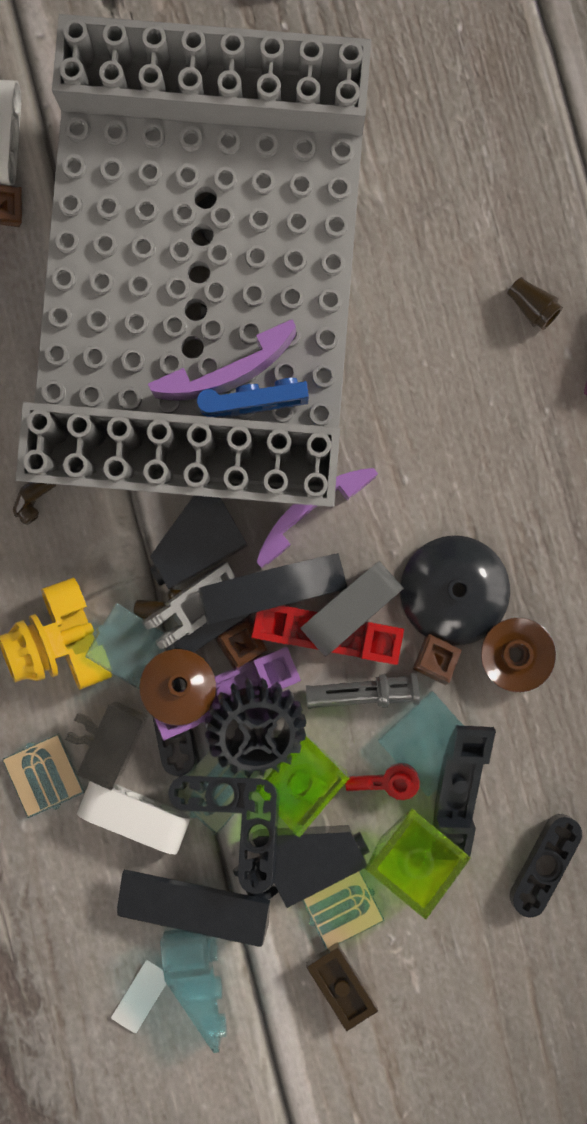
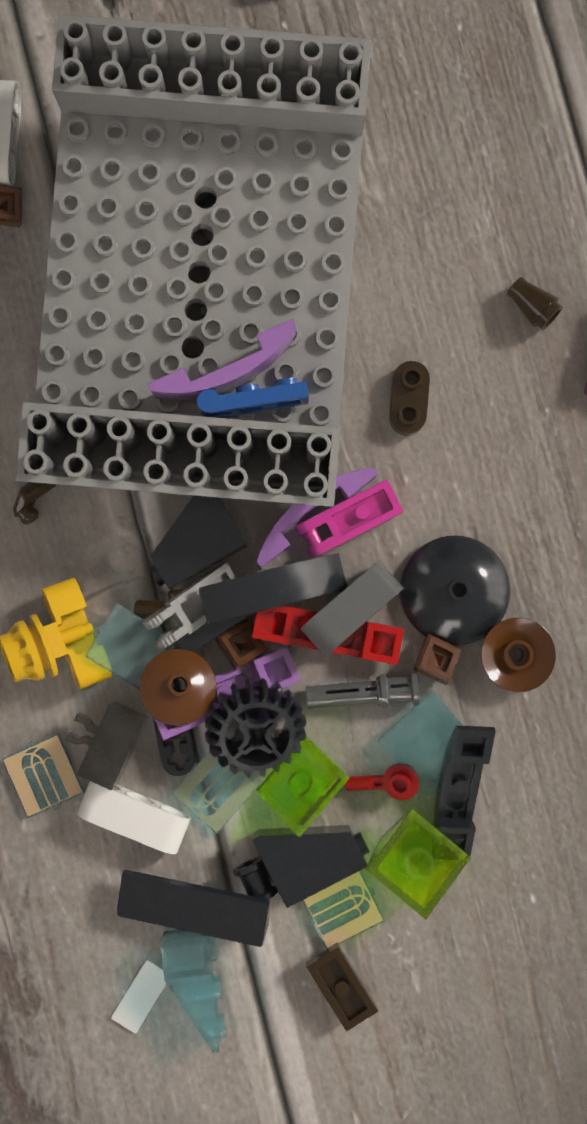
(241, 804): black beam -> none
(351, 518): none -> dark pink plate
(410, 397): none -> dark brown plate
(524, 885): black beam -> none

